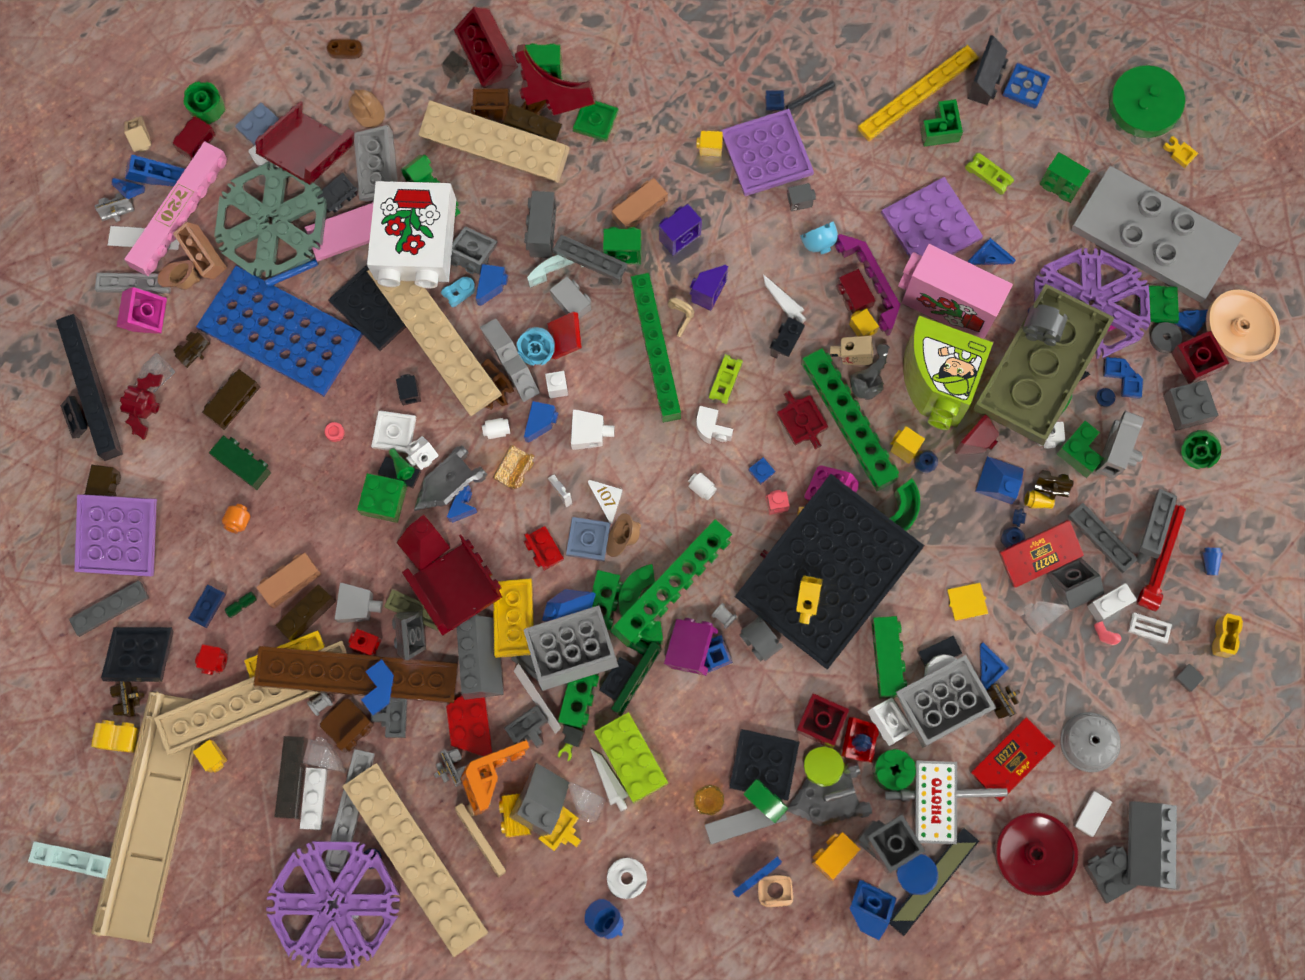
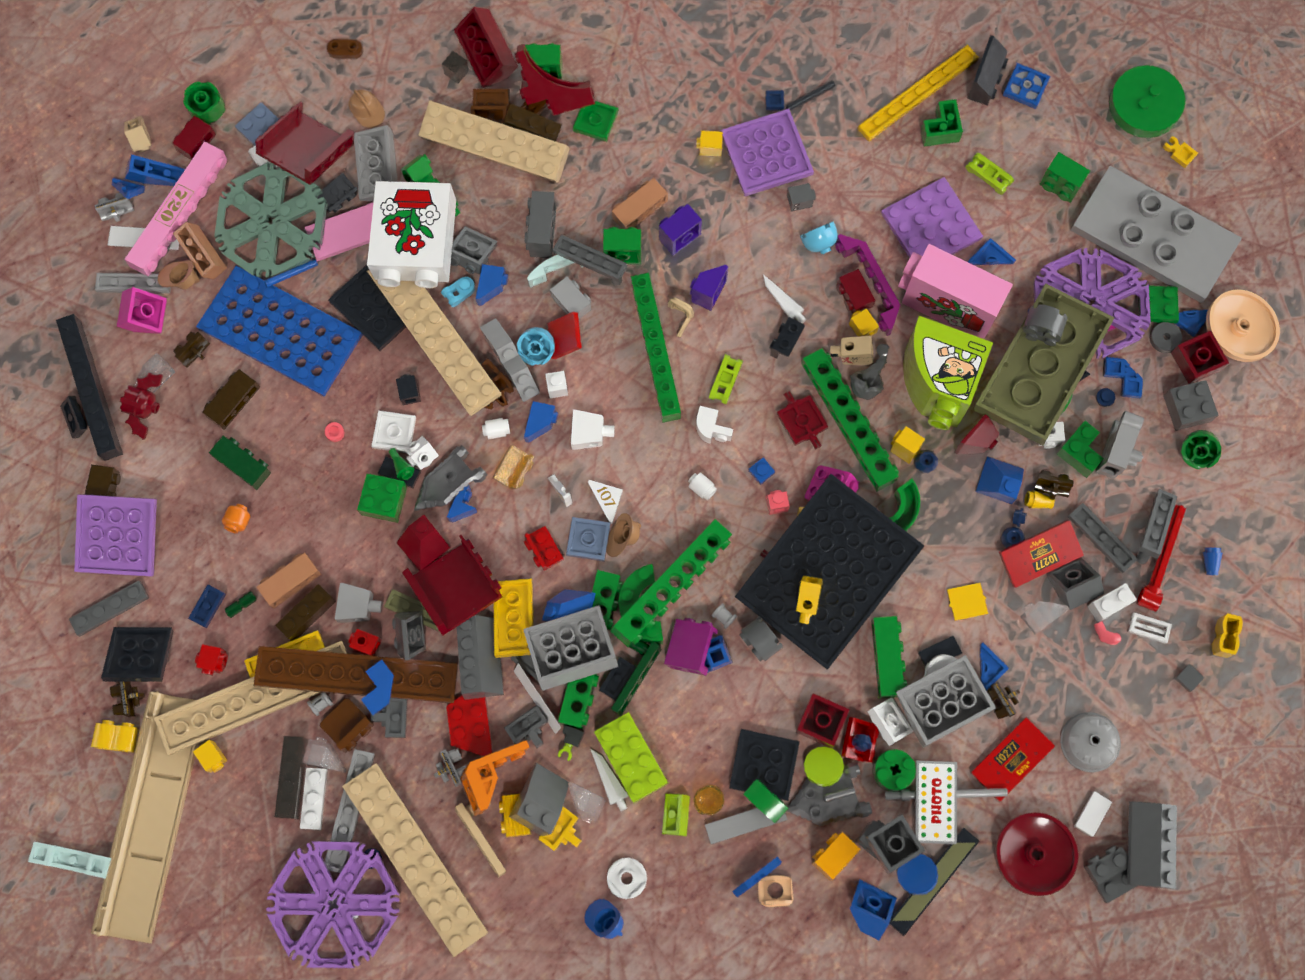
(676, 814): none -> lime slope

